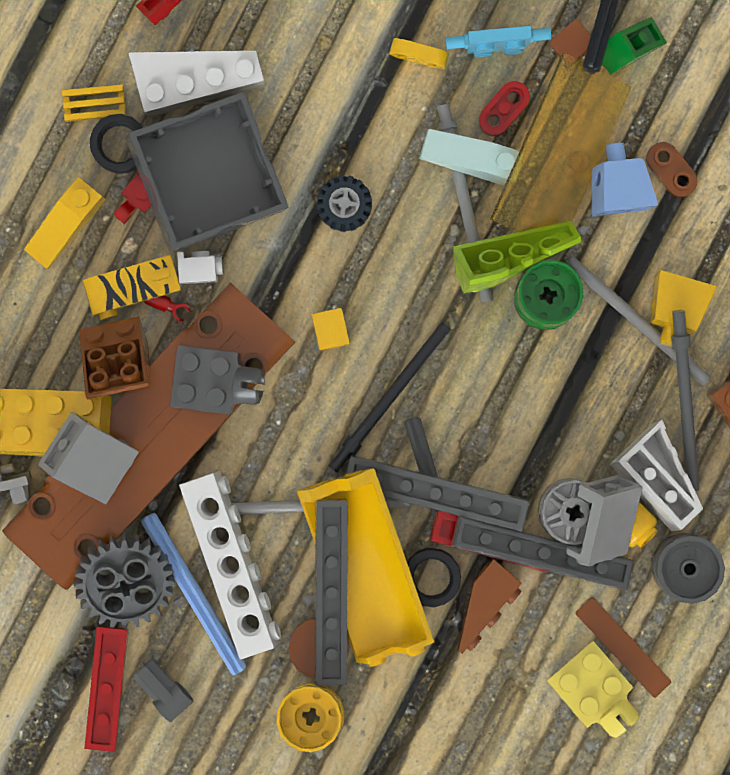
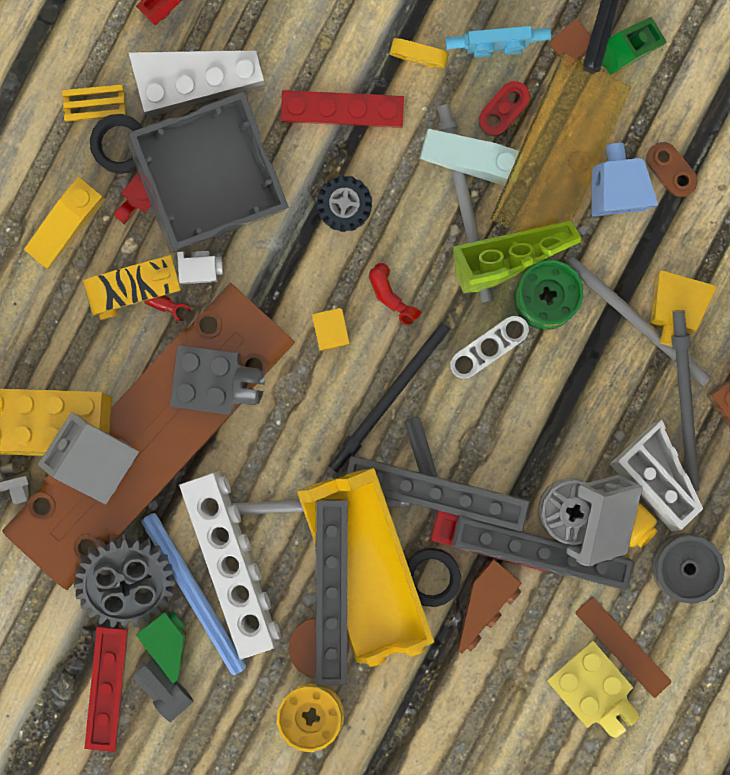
(114, 357): dark orange slope -> none
(165, 642): none -> green slope
(342, 109): none -> red plate
(384, 294): none -> red arm
(503, 342): none -> white beam

